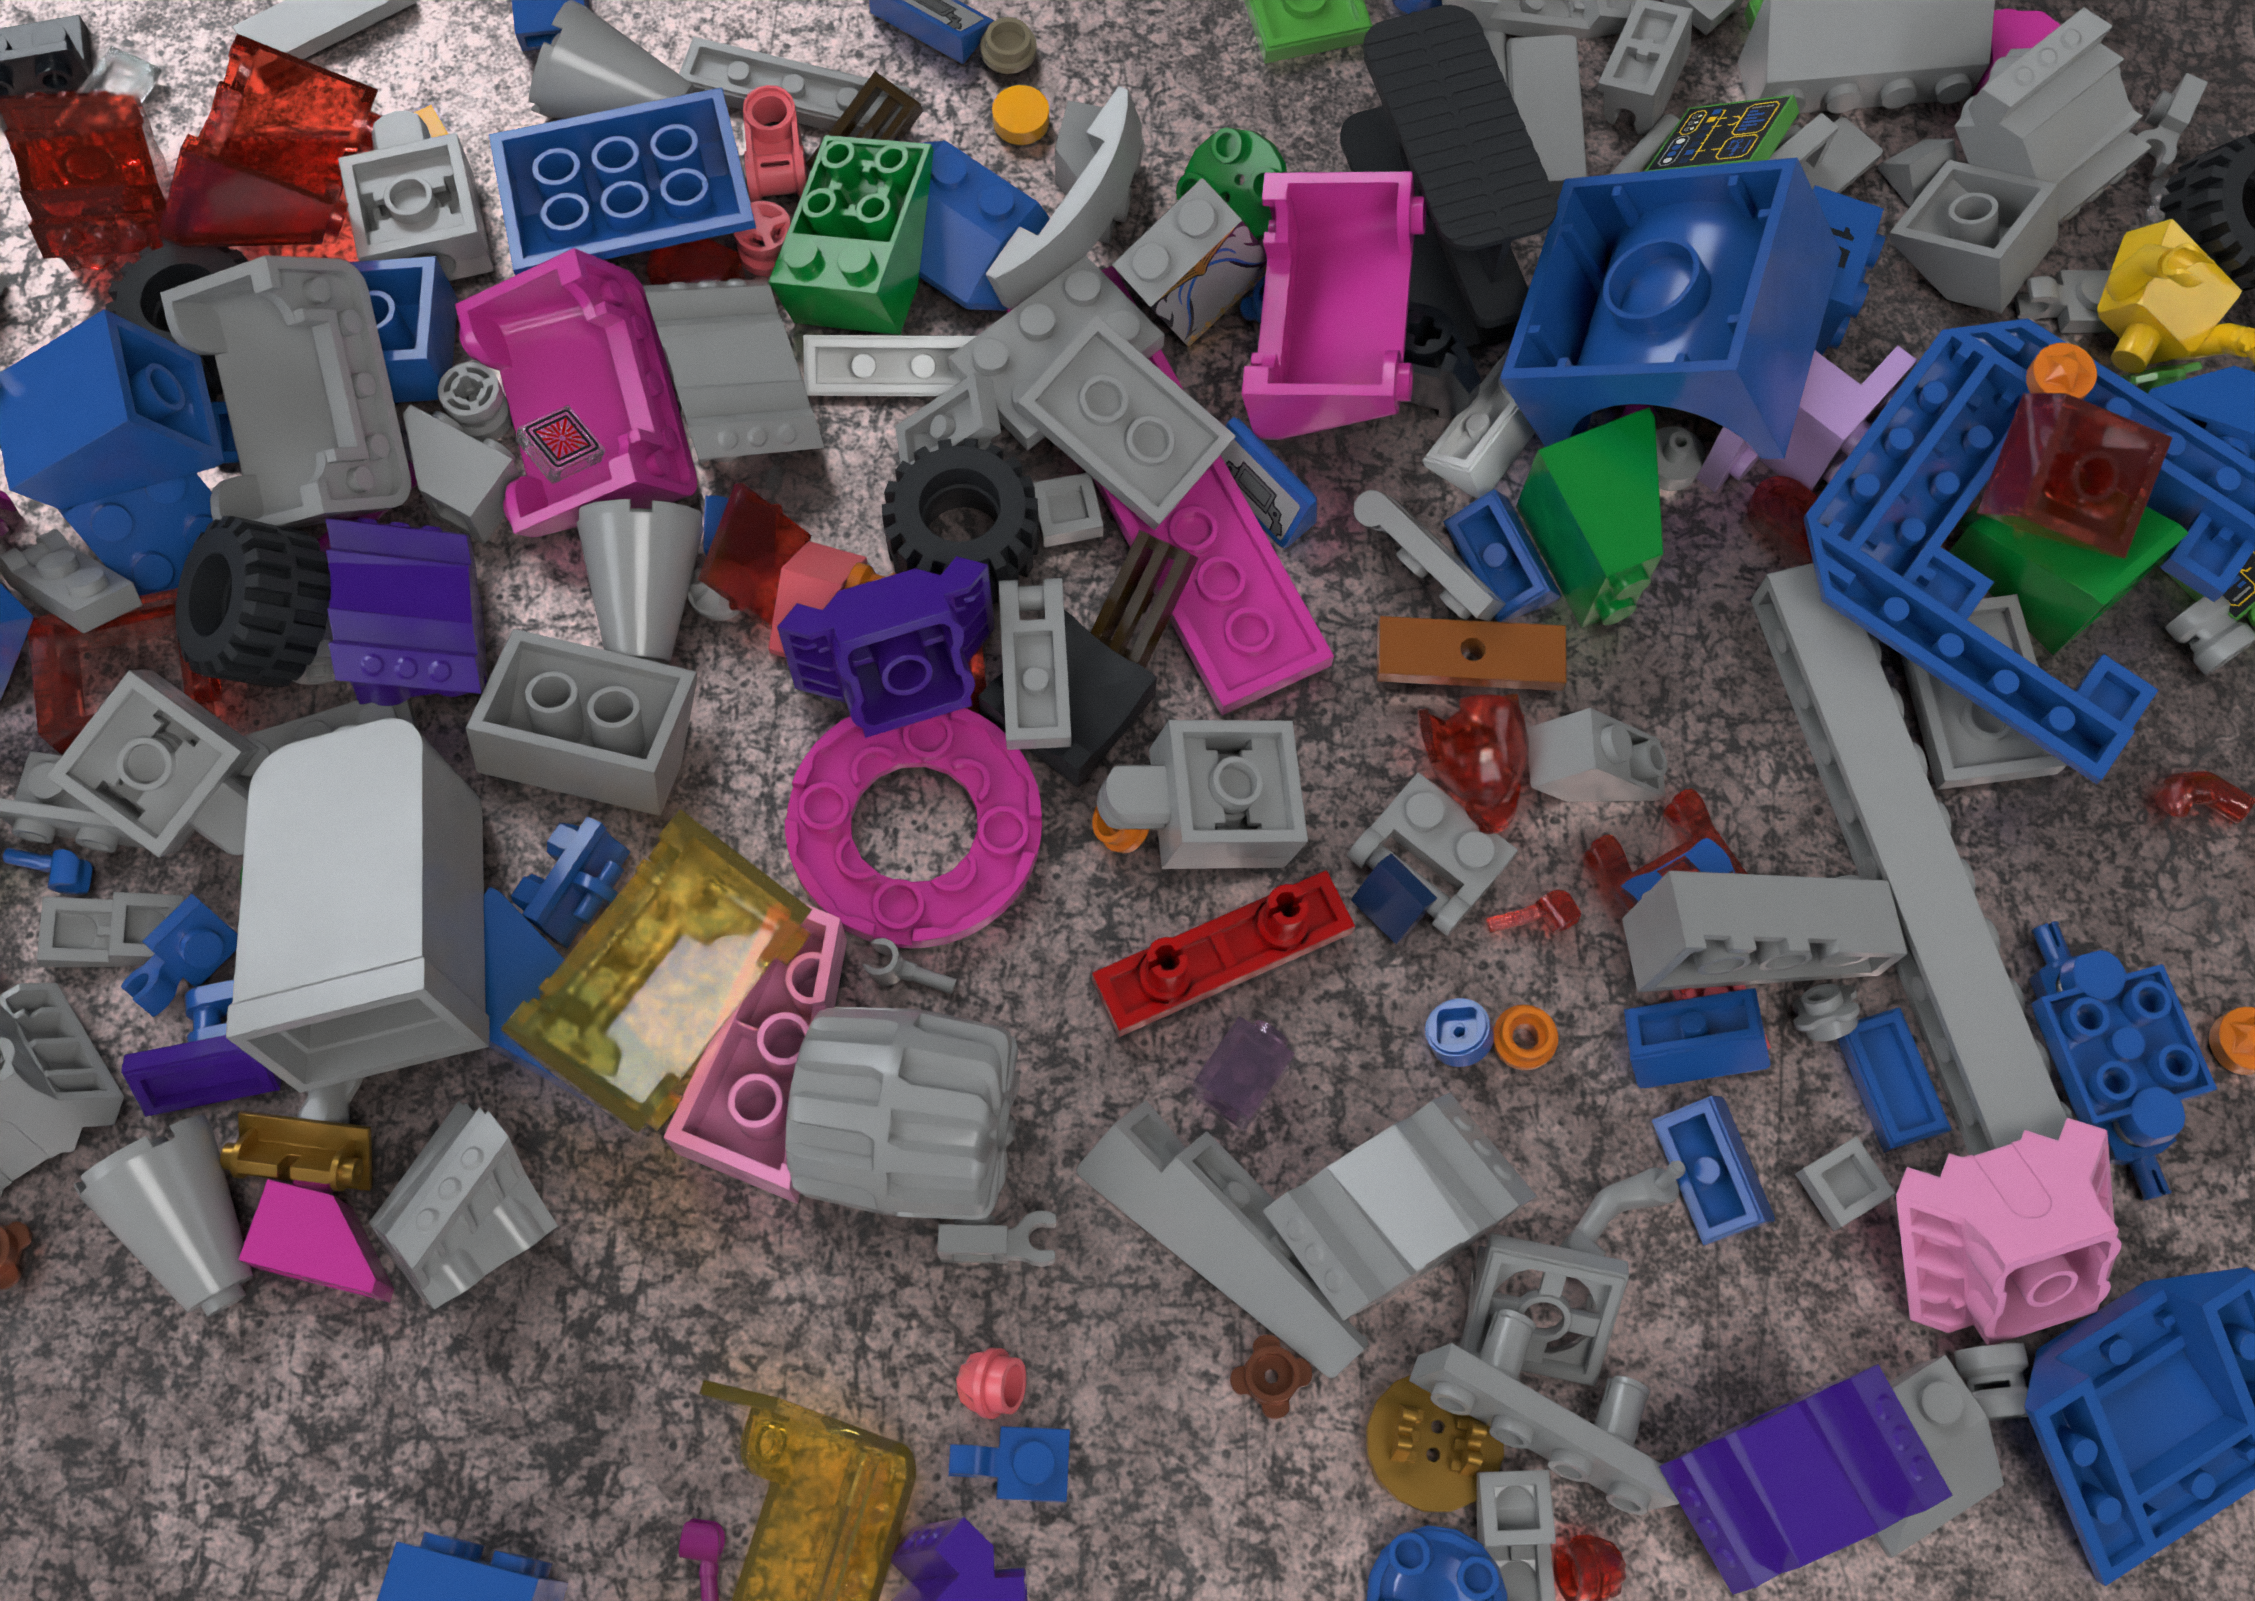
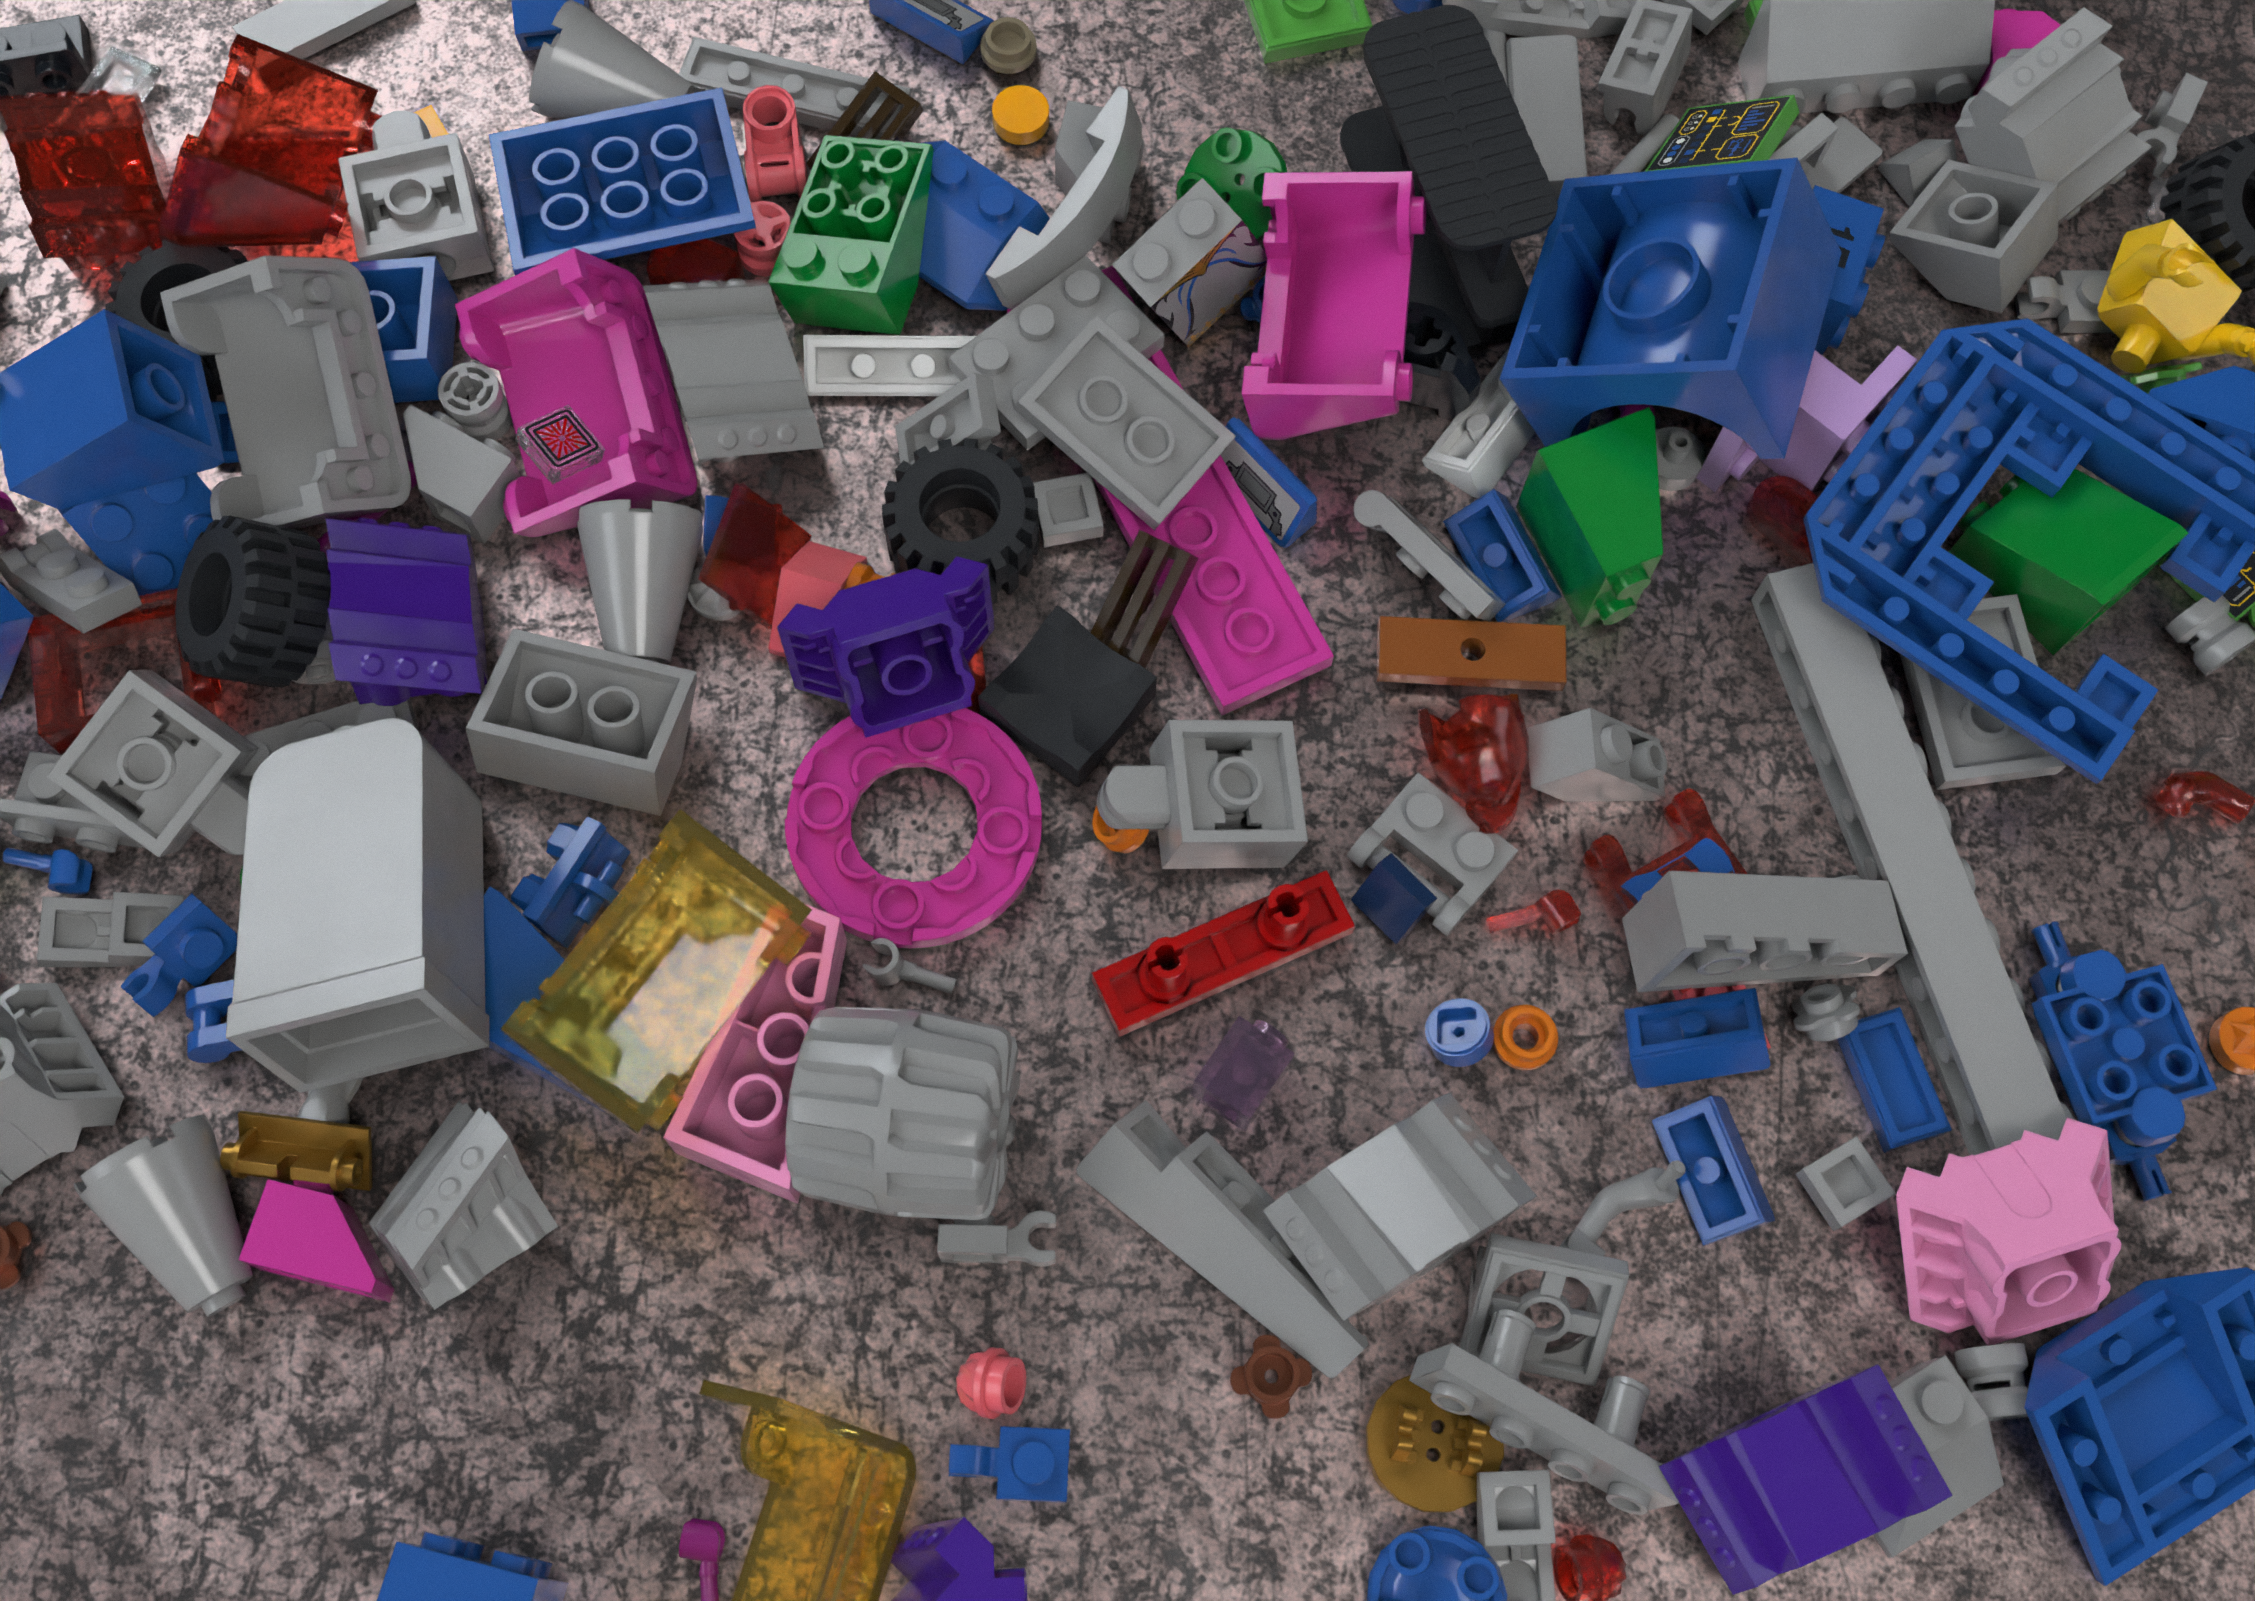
(194, 1075): dark purple tile -> none
(1034, 666): light grey plate -> none
(2062, 370): orange tile -> none
(2074, 473): clear red slope -> none

